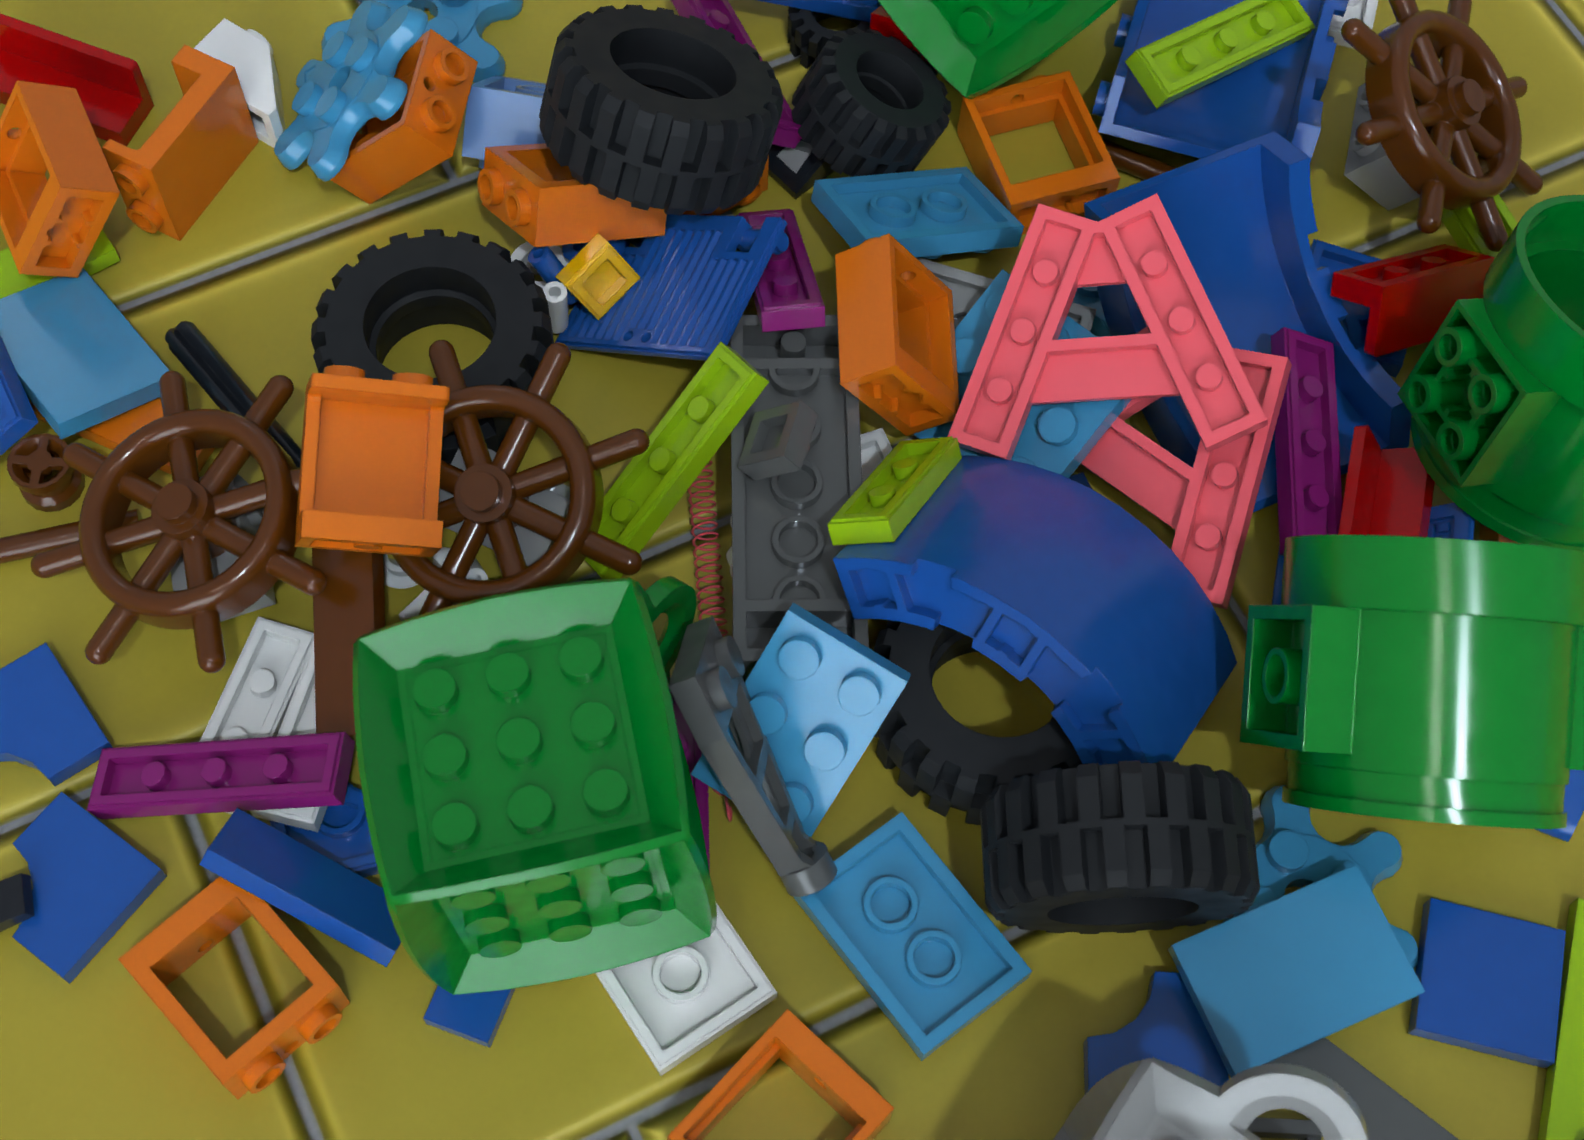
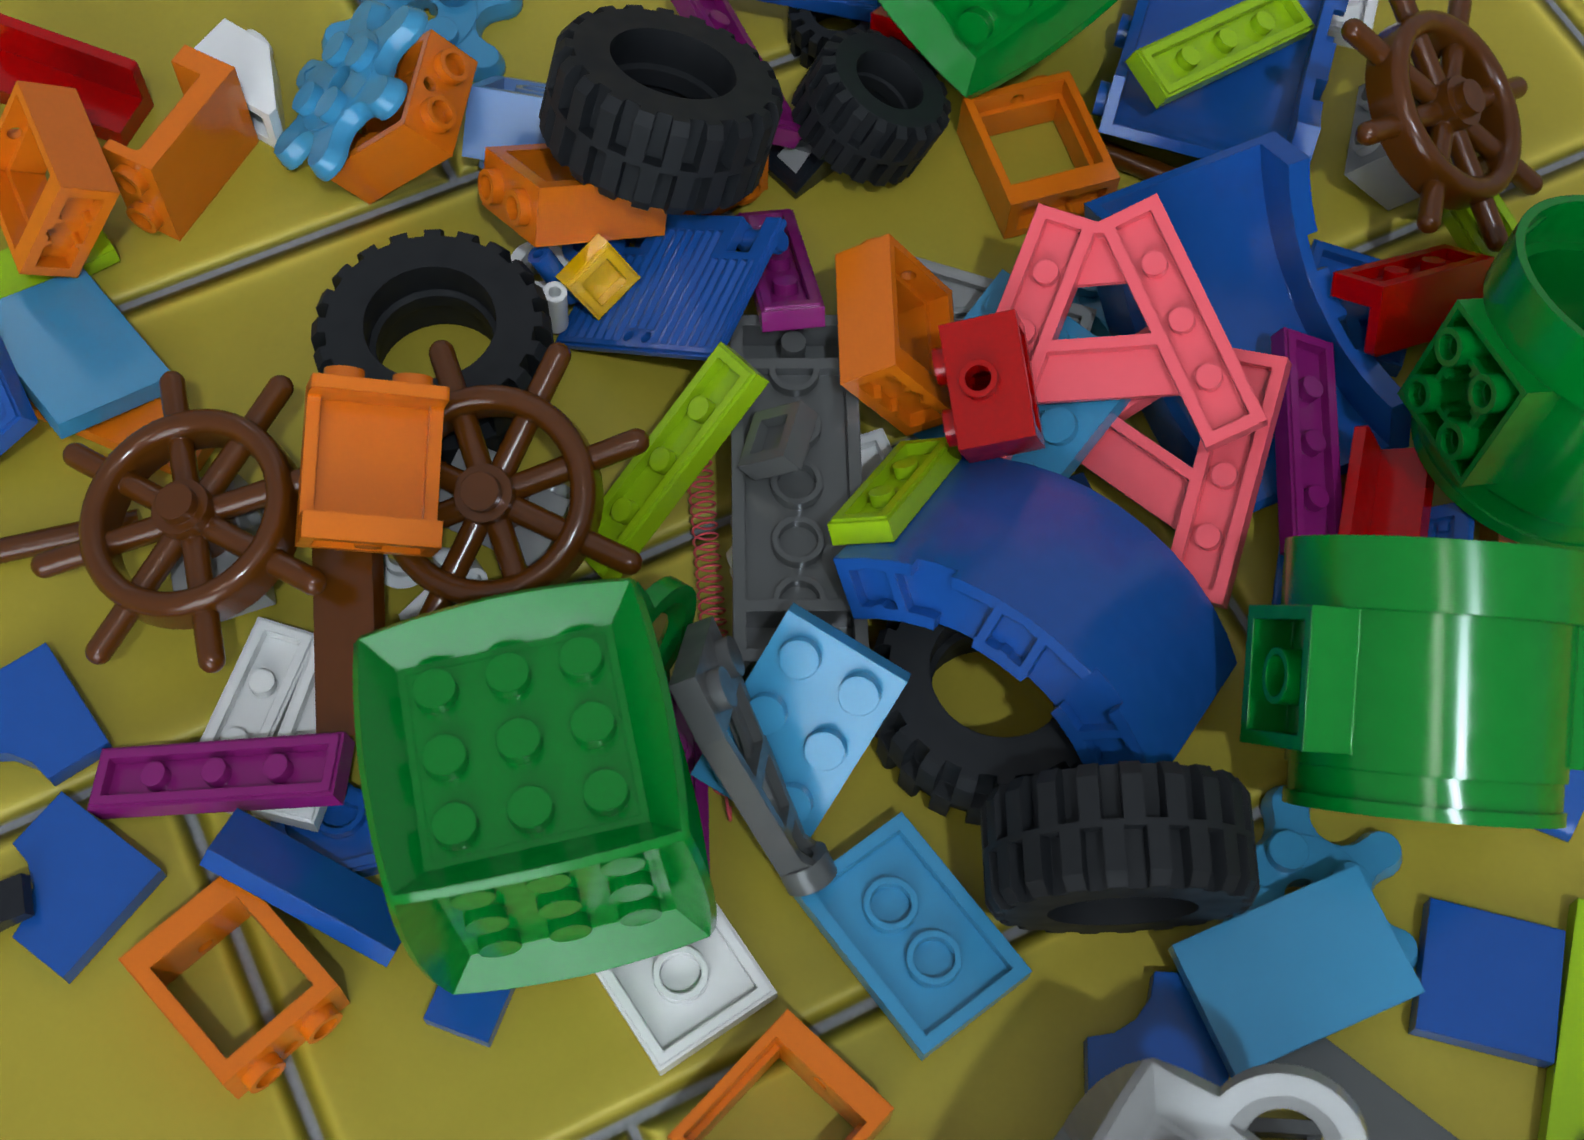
(33, 461): reddish brown wheel -> none
(220, 379): black axle -> none
(923, 210): dark azure plate -> none
(988, 386): none -> red brick

